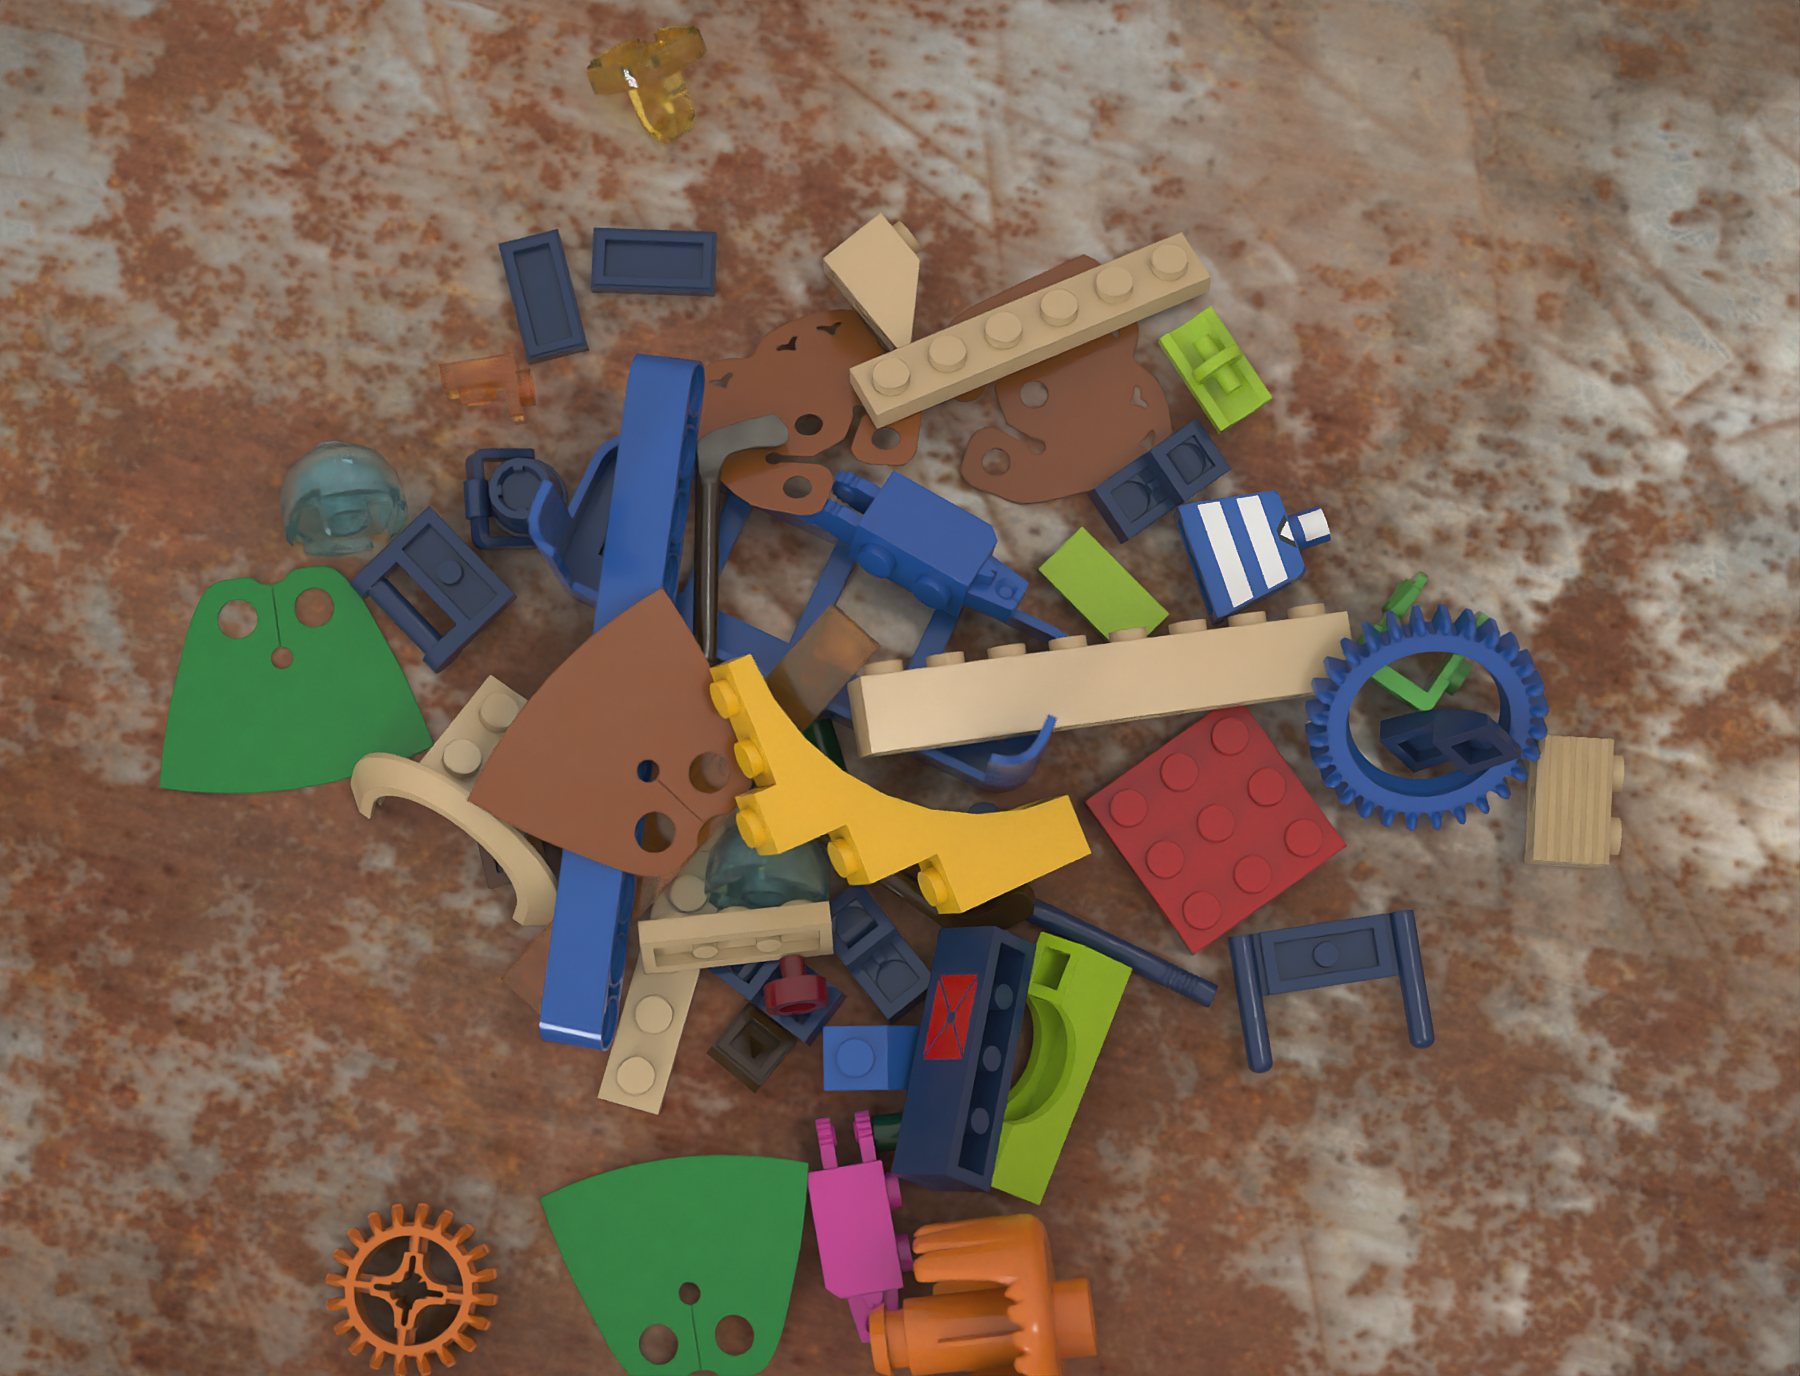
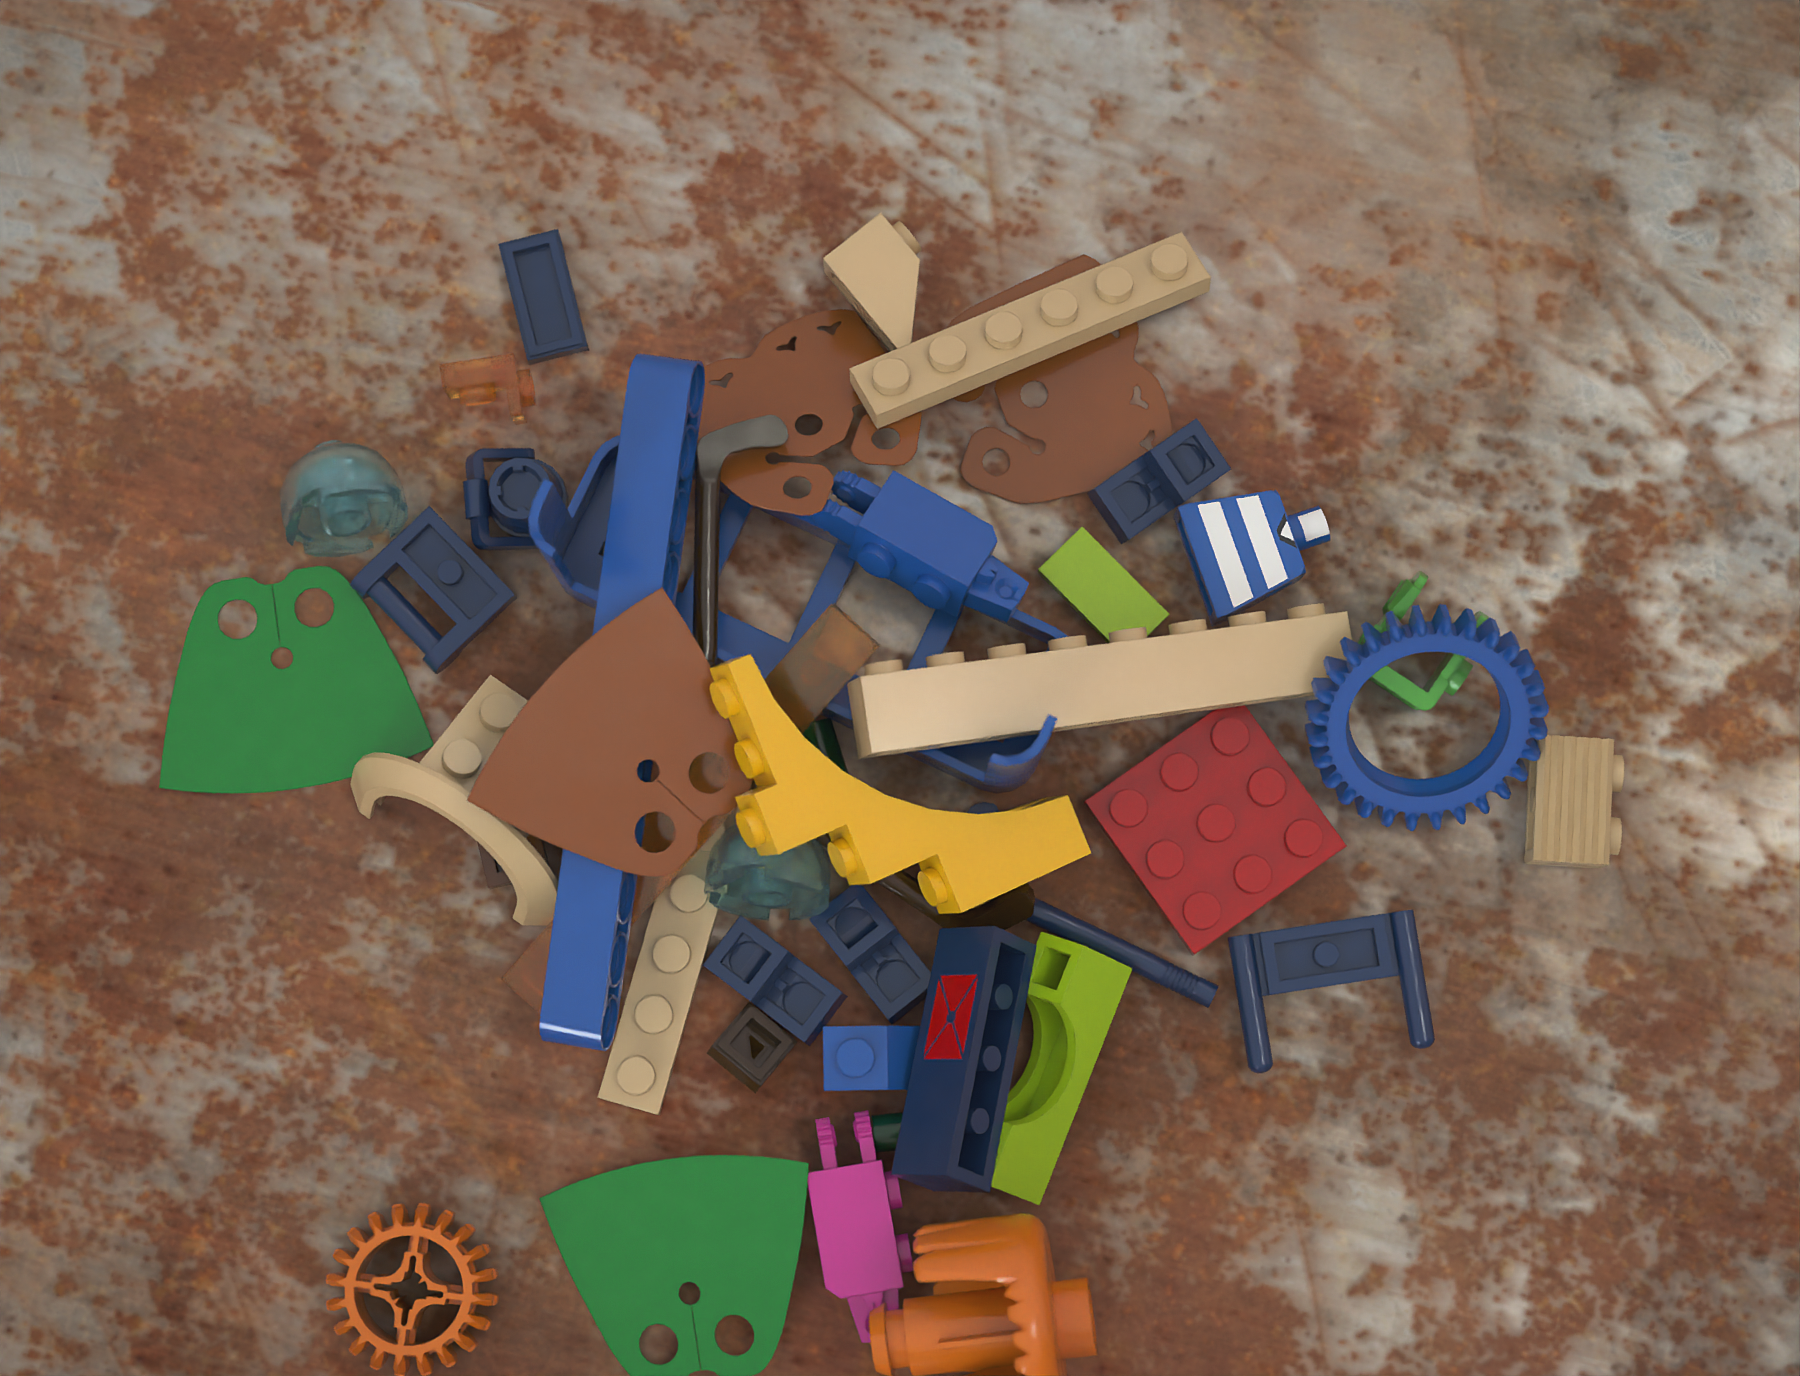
(653, 78): clear yellow tile -> none
(654, 262): dark blue tile -> none
(735, 936): tan plate -> none
(795, 990): dark red tile -> none
(1215, 370): lime hips -> none
(1445, 735): dark blue slope -> none

